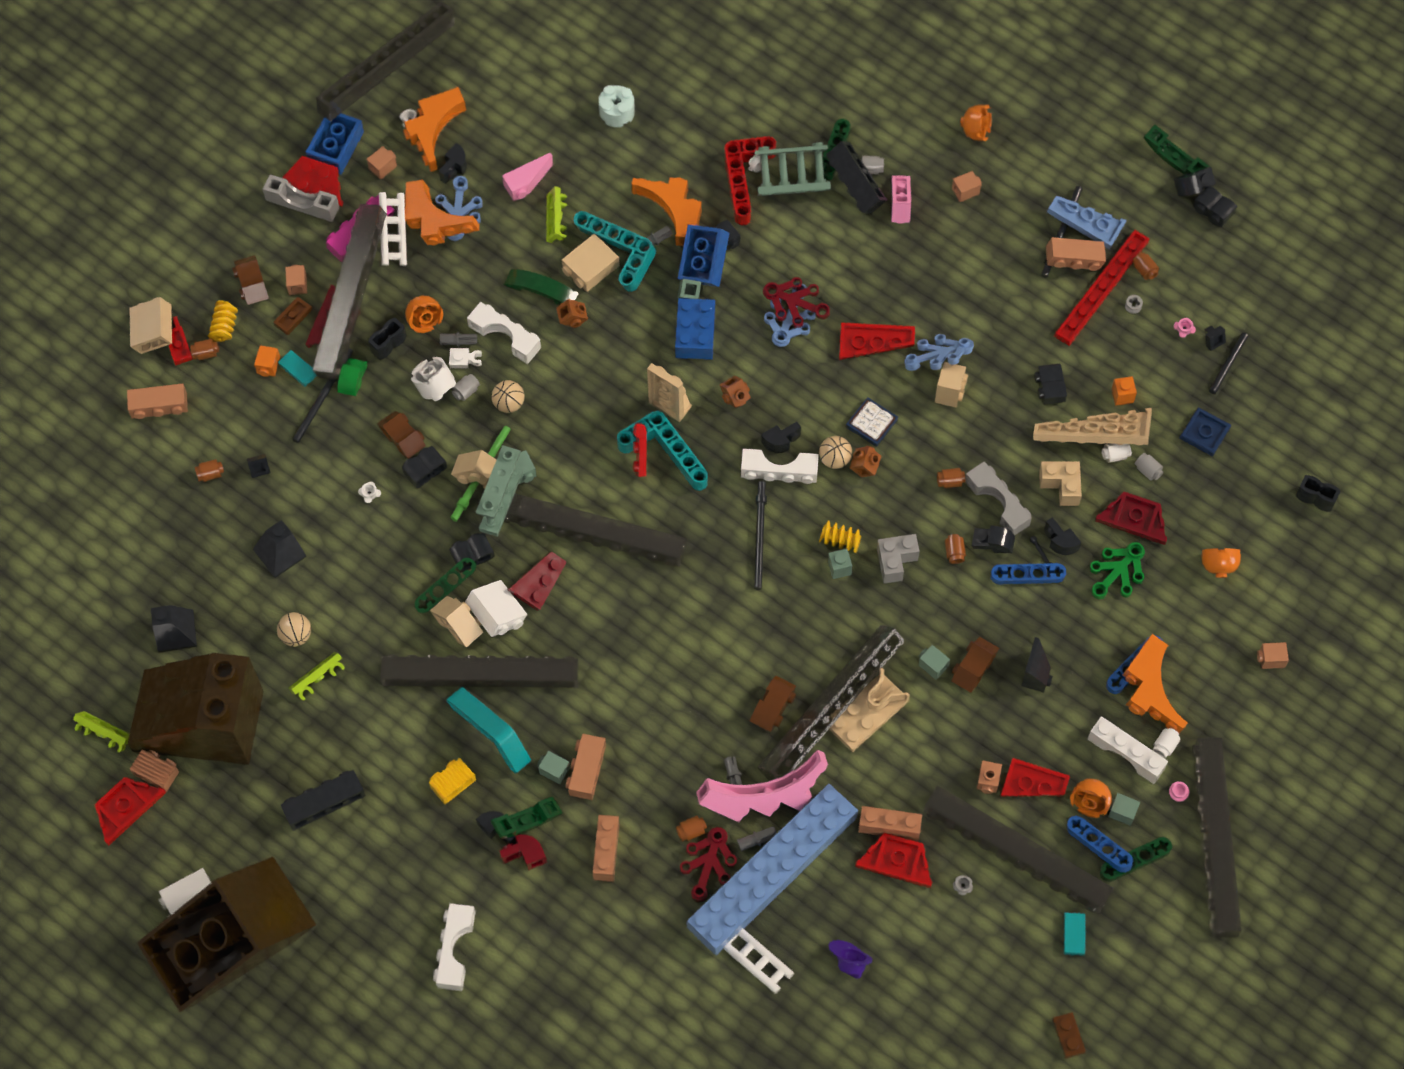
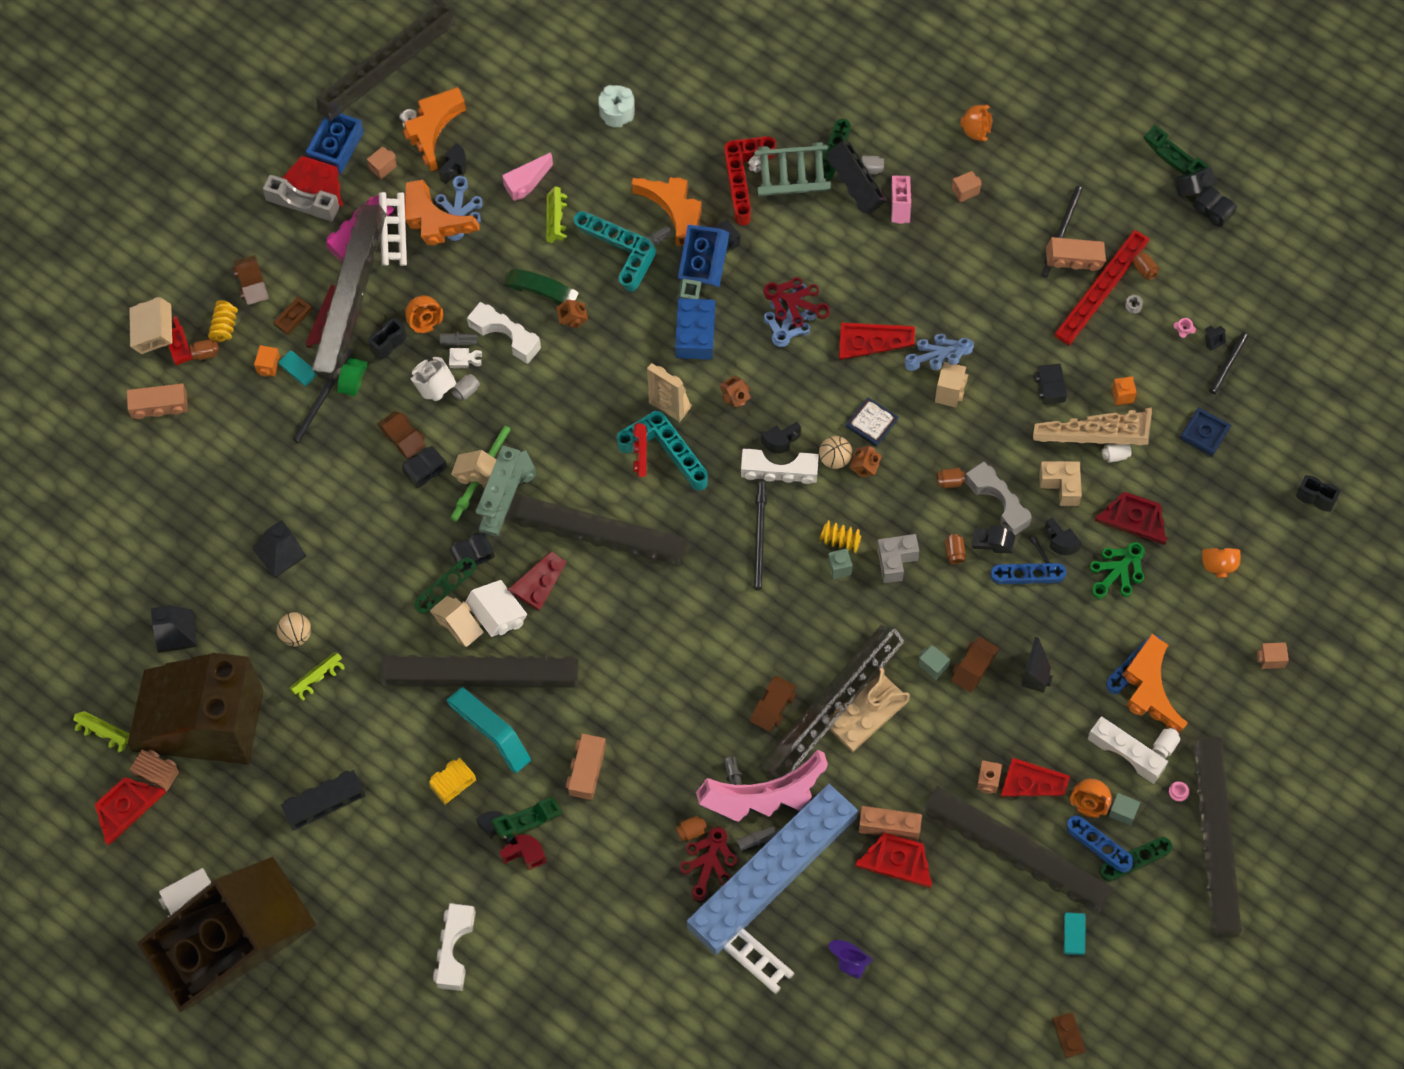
(209, 470): dark orange brick -> none
(258, 465): black tile -> none
(296, 280): nougat brick -> none
(370, 486): white plate -> none
(507, 396): tan piece -> none
(553, 767): sand green brick -> none
(590, 263): tan brick -> none
(606, 848): nougat brick -> none
(963, 880): light grey plate -> none
(1087, 221): medium blue wing -> none
(1149, 467): light grey brick -> none

